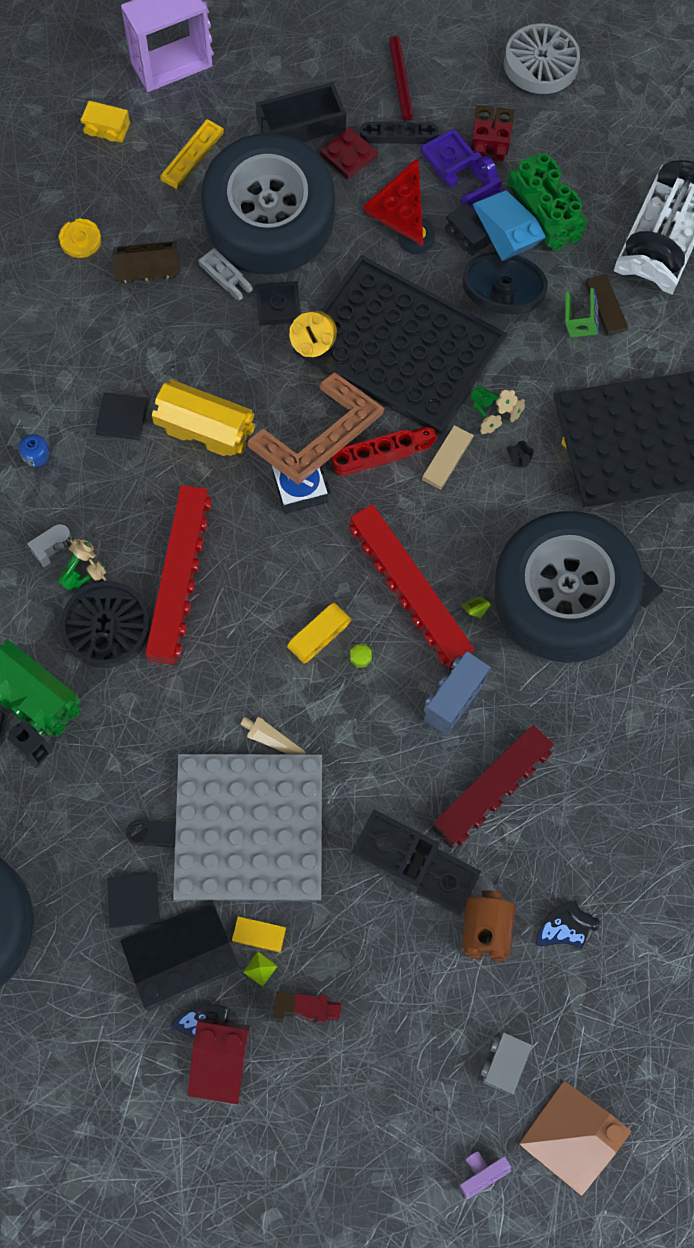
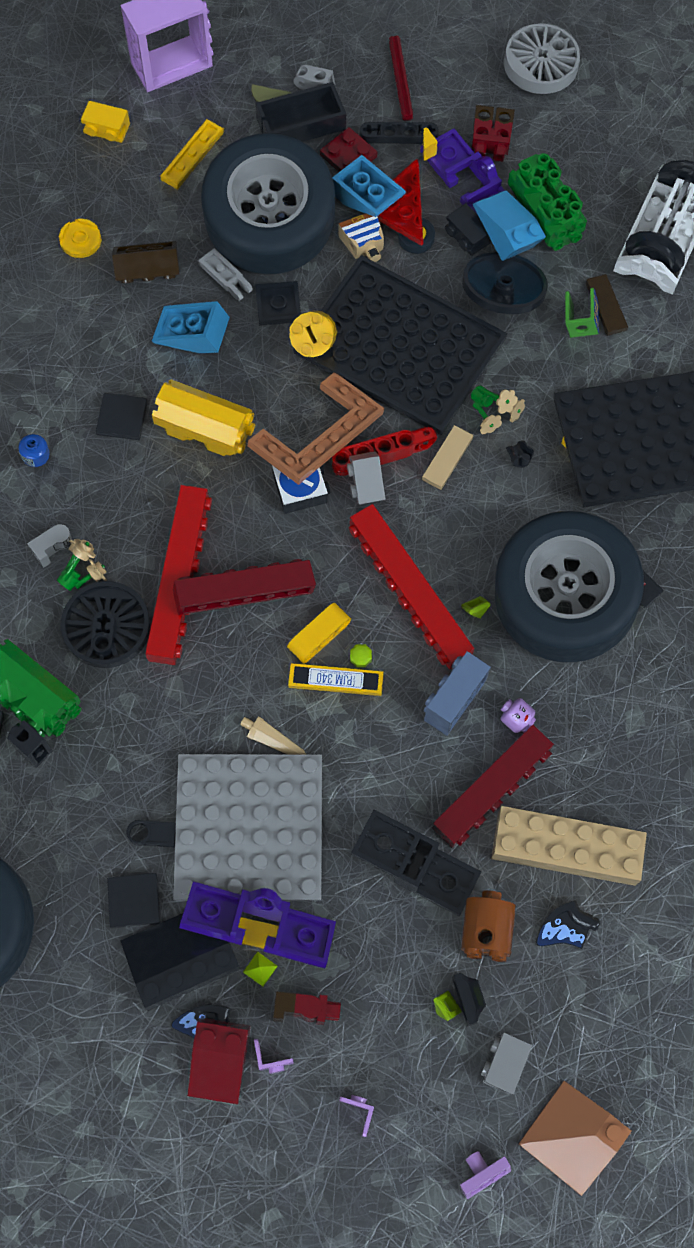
(192, 327): none -> dark azure slope
(218, 914): none -> dark purple plate
(243, 586): none -> dark red brick
(262, 93): none -> olive tile
(273, 1067): none -> lavender bracket
(312, 76): none -> light grey leg
(335, 679): none -> tile
(360, 1102): none -> lavender bracket
(362, 236): none -> torso
(366, 187): none -> dark azure slope
(366, 478): none -> light grey brick
(429, 144): none -> yellow slope
(446, 1006): none -> lime slope
(470, 997): none -> black slope
(517, 715): none -> lavender head
(569, 846): none -> tan brick

